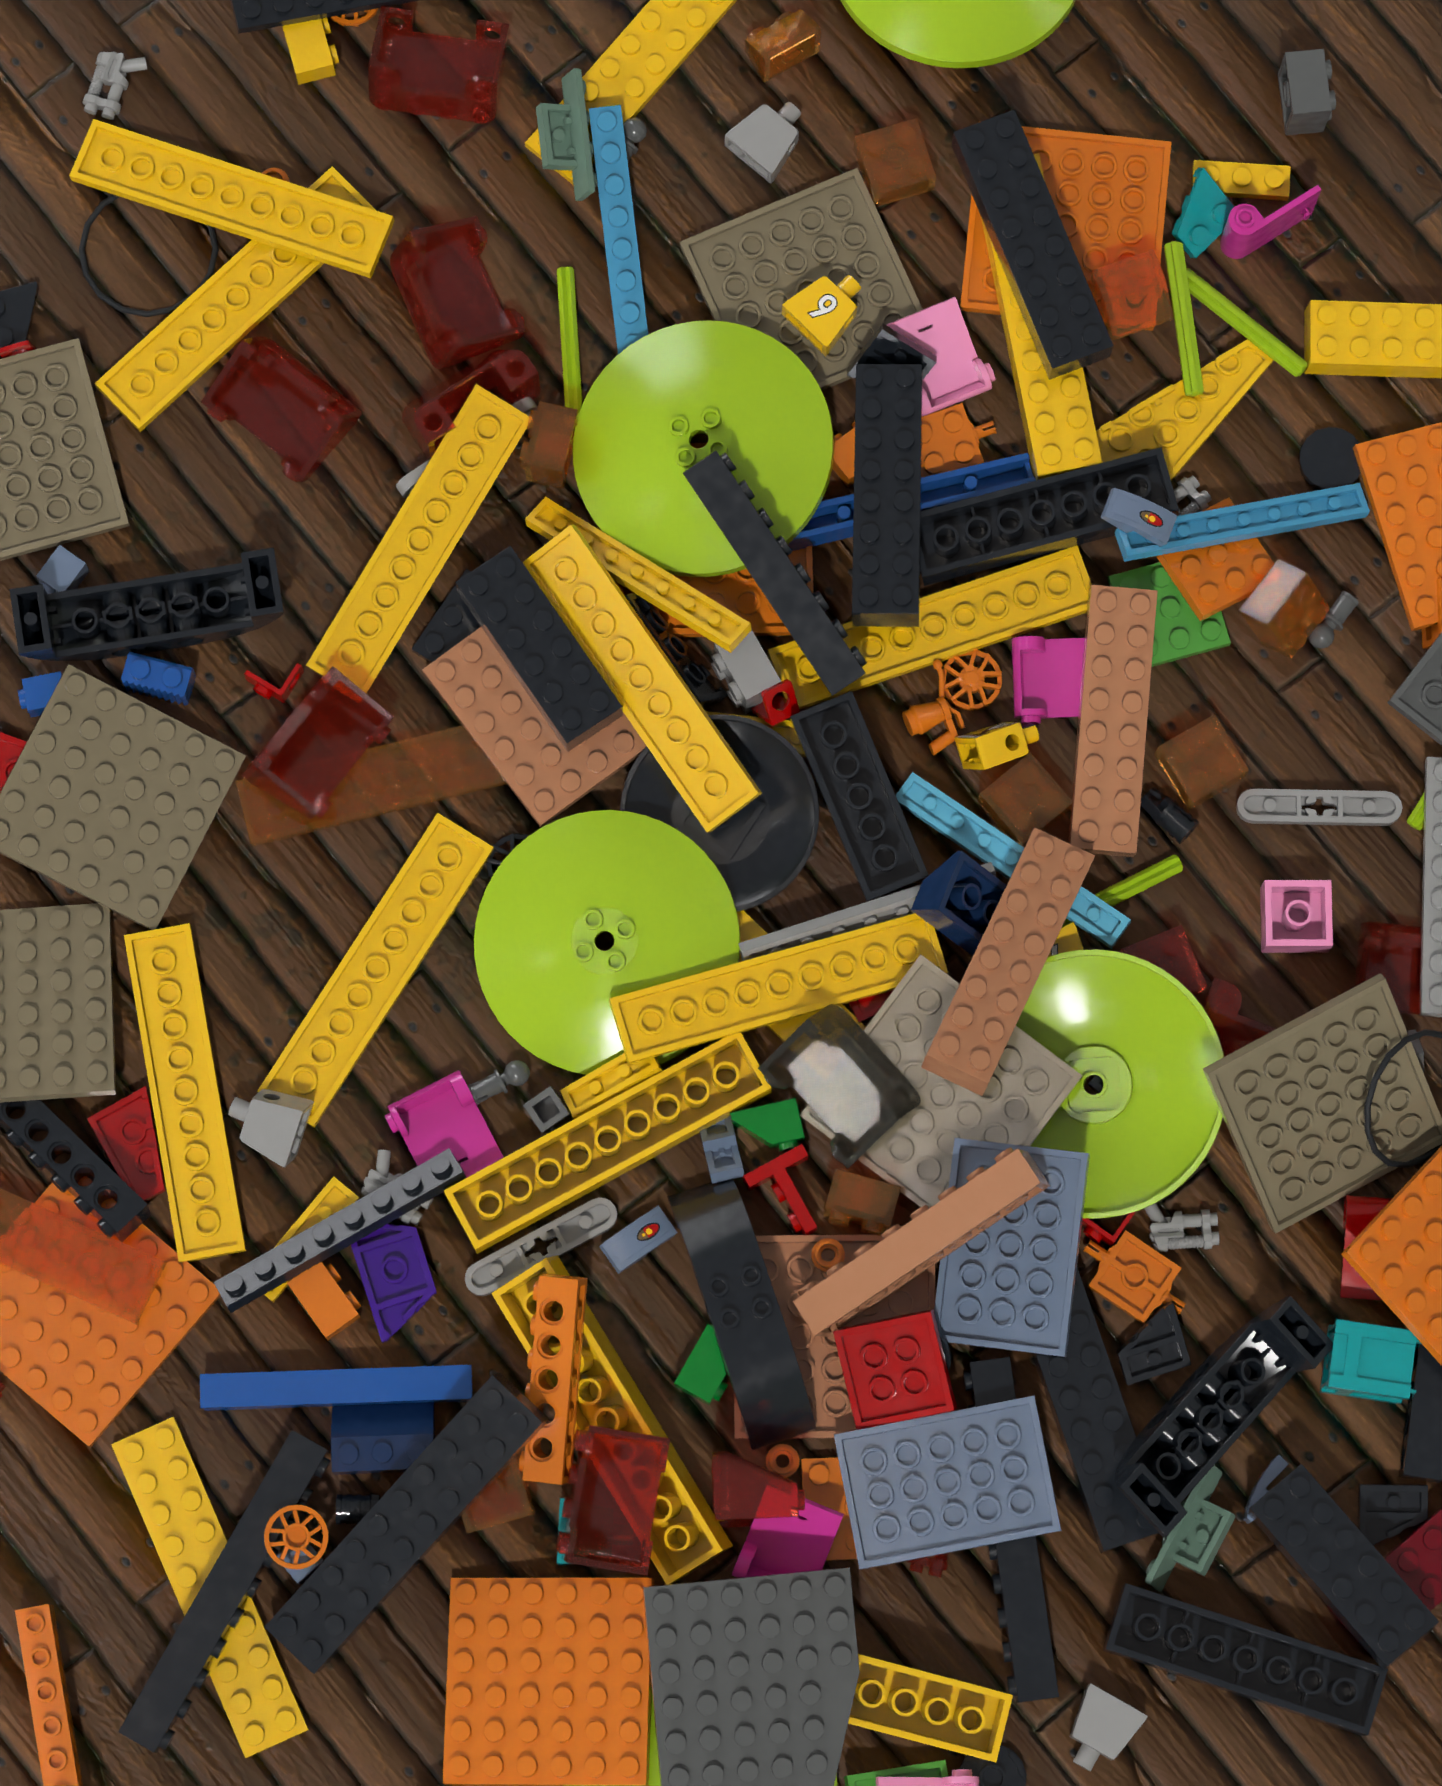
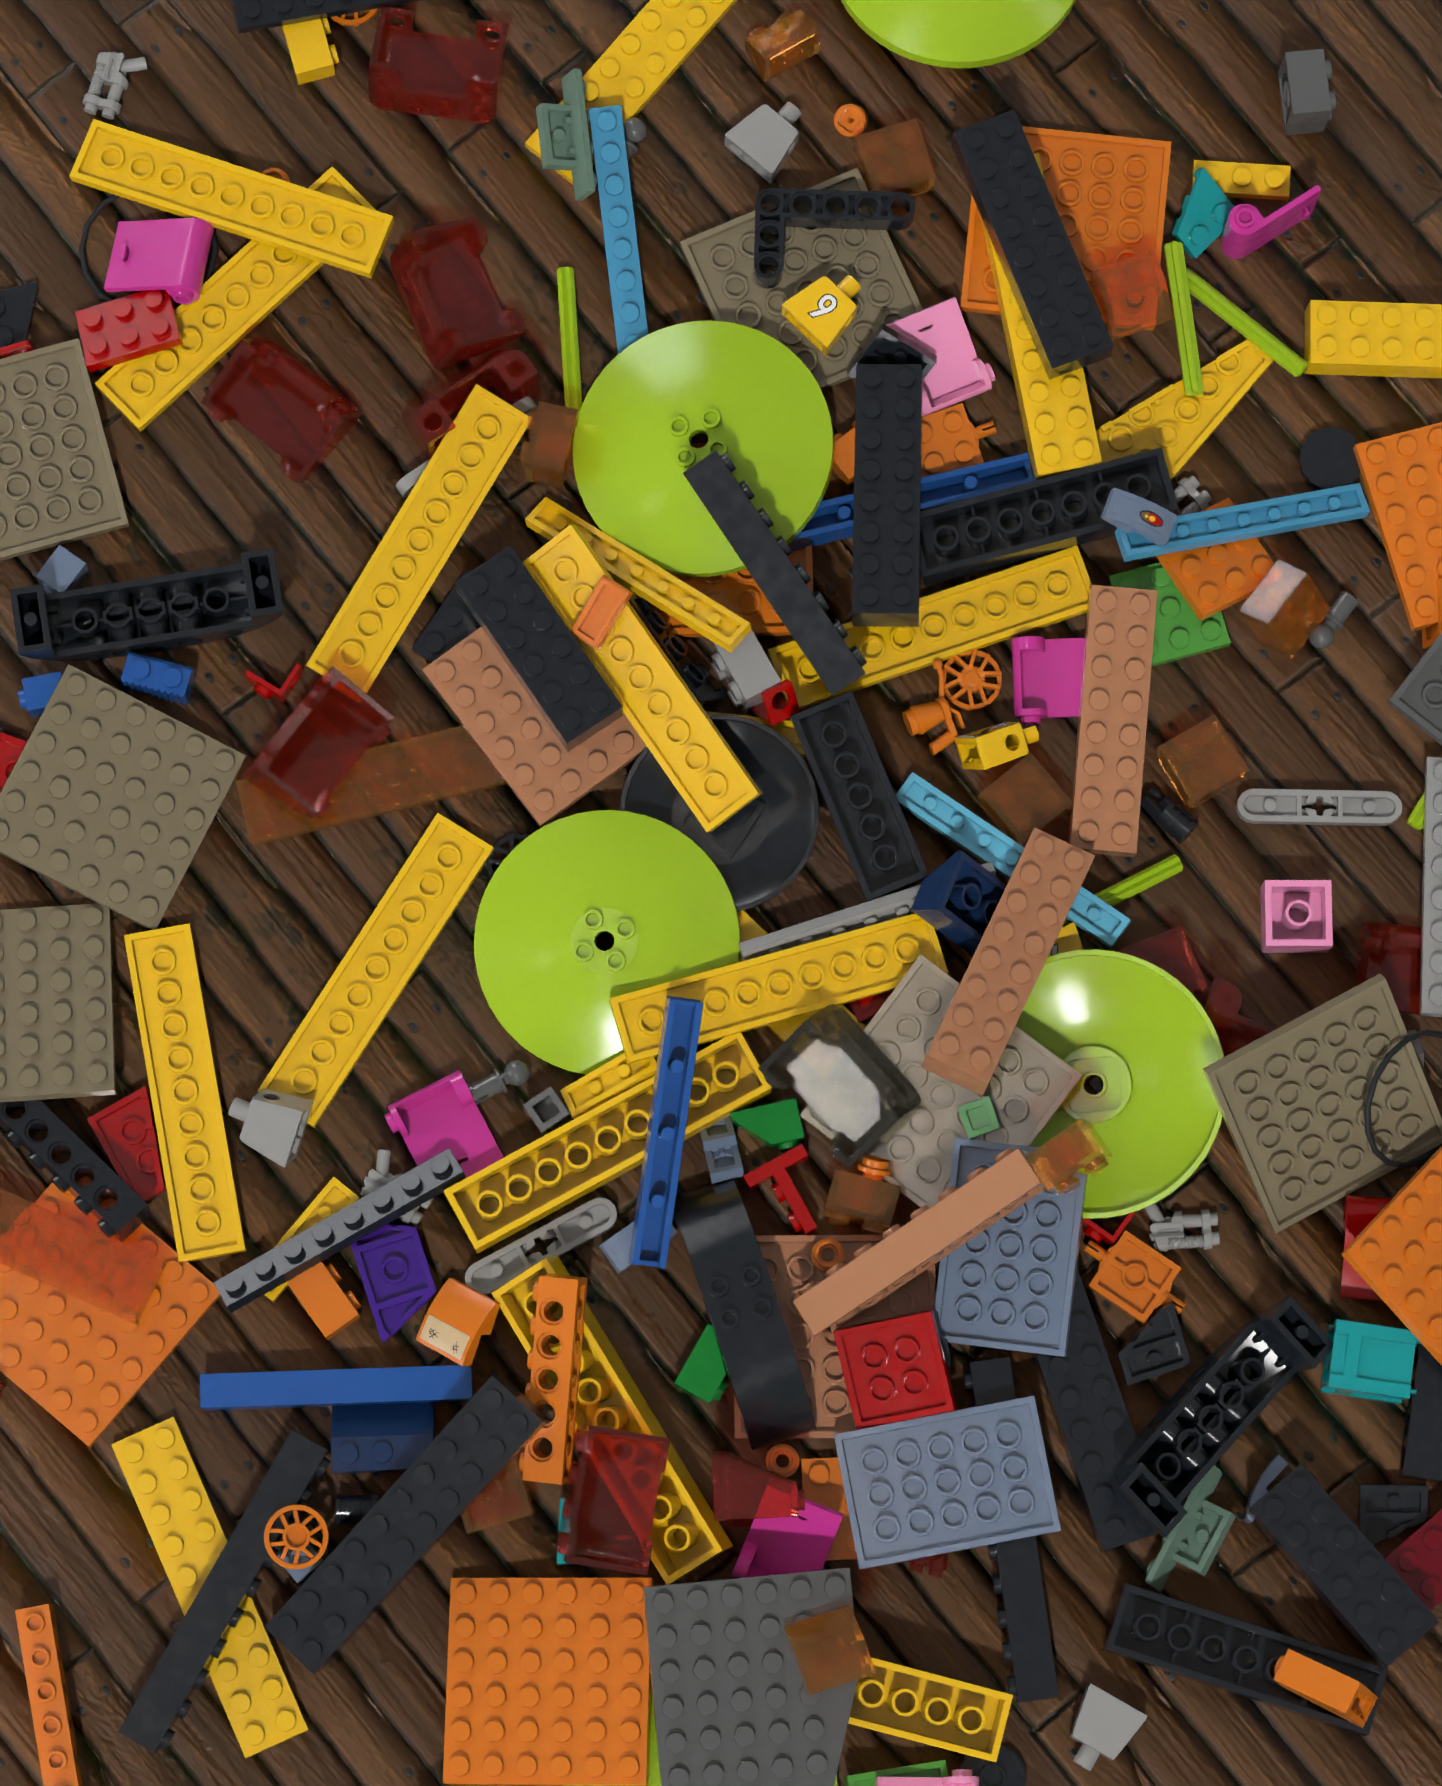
(128, 328): none -> red plate
(160, 257): none -> dark pink door
(457, 1321): none -> orange slope
(601, 612): none -> orange tile
(665, 1132): none -> blue tile
(820, 218): none -> black beam
(829, 1650): none -> clear orange slope
(850, 120): none -> orange tile
(874, 1167): none -> orange plate
(979, 1117): none -> green plate
(1069, 1157): none -> clear orange brick
(1325, 1687): none -> orange slope

